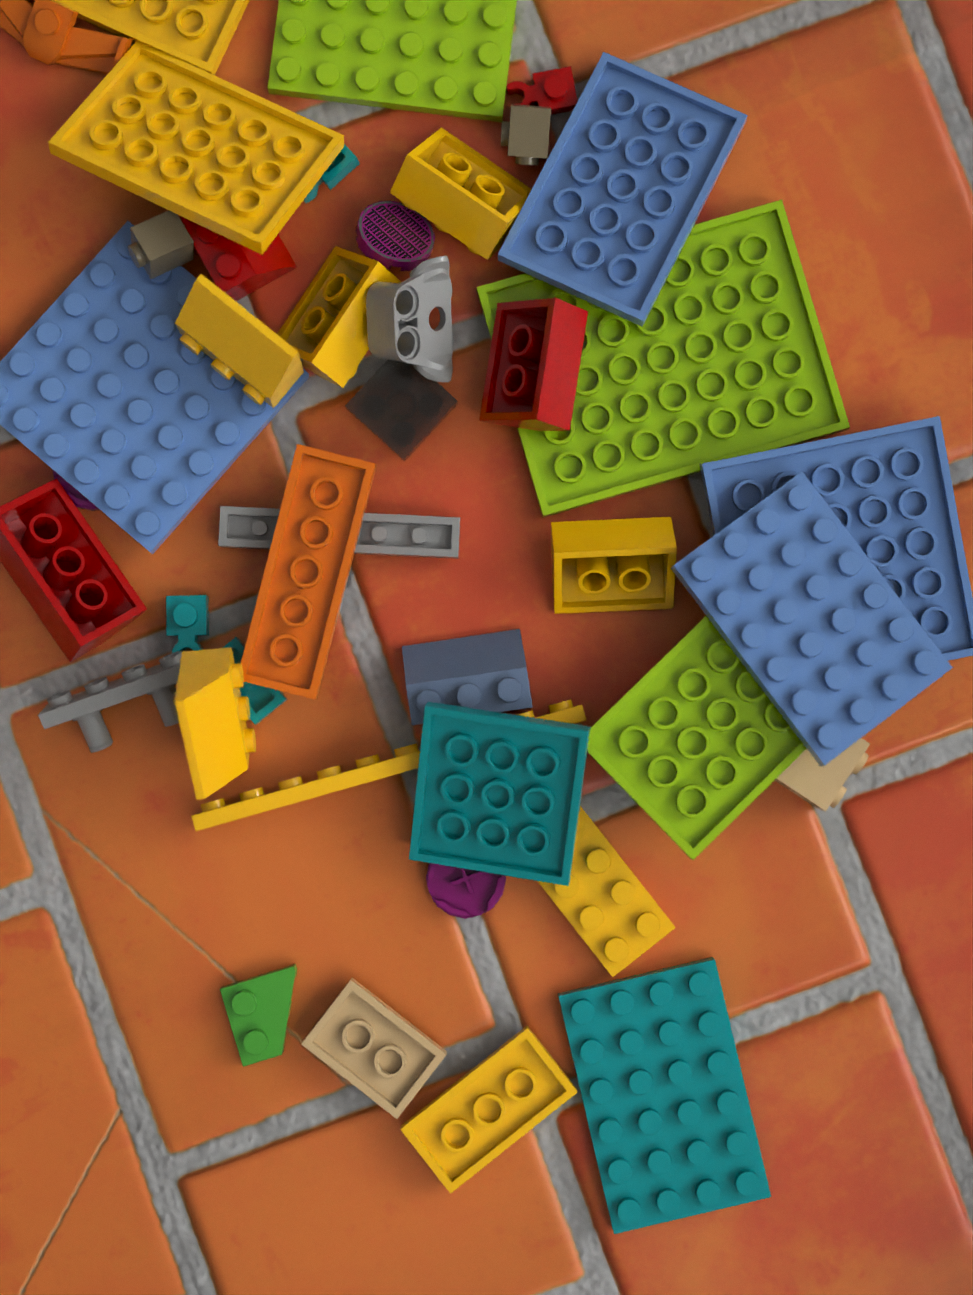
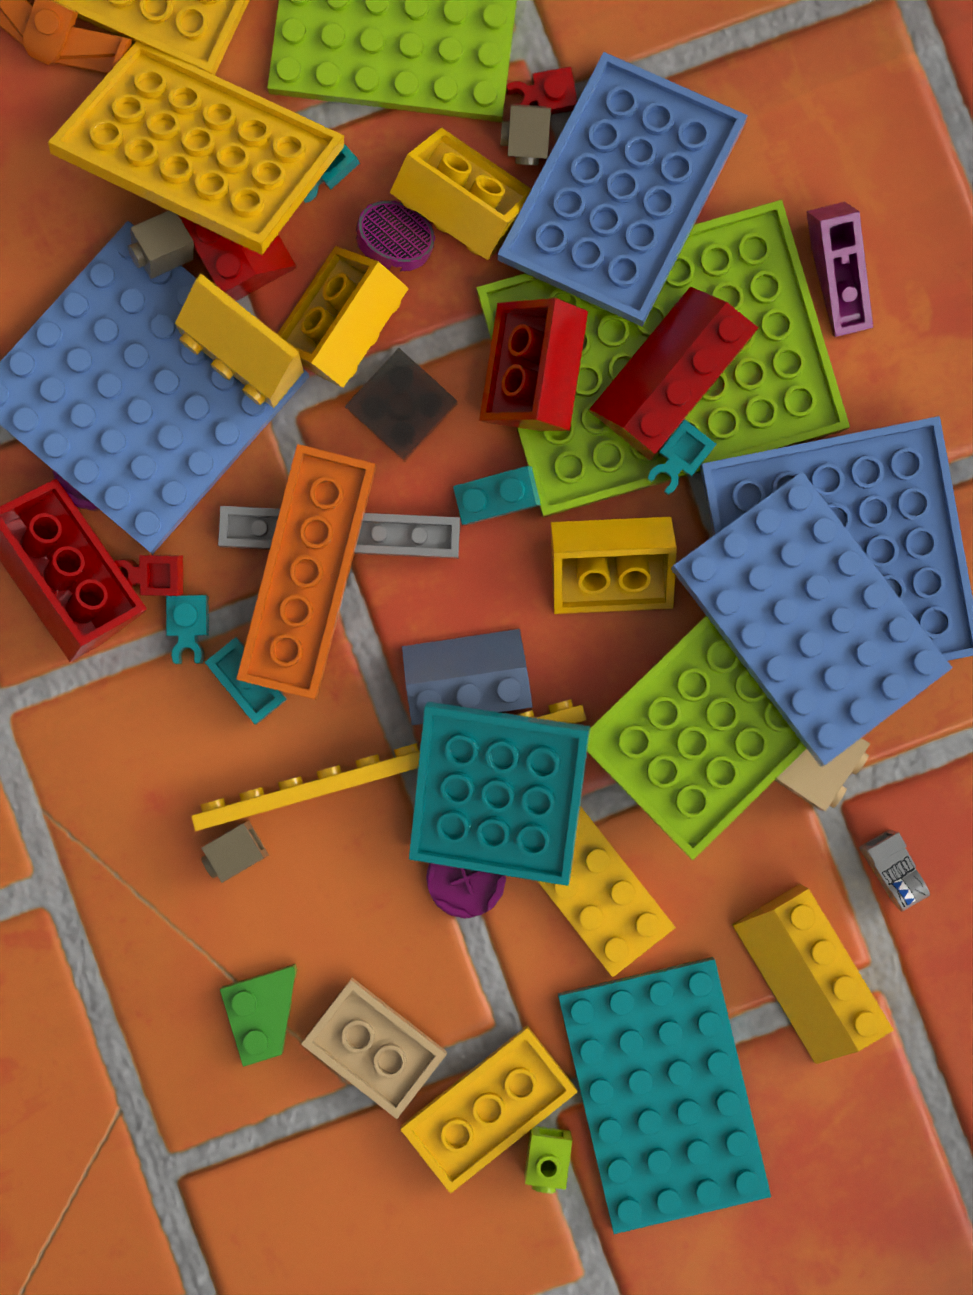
(101, 693): light grey plate -> none
(156, 574): none -> red plate
(213, 718): yellow slope -> none
(233, 852): none -> dark tan brick
(400, 320): light grey piece -> none
(497, 495): none -> teal plate
(548, 1159): none -> lime brick
(673, 370): none -> red slope
(684, 453): none -> teal plate
(812, 976): none -> yellow slope
(841, 266): none -> magenta slope
(895, 869): none -> light grey leg

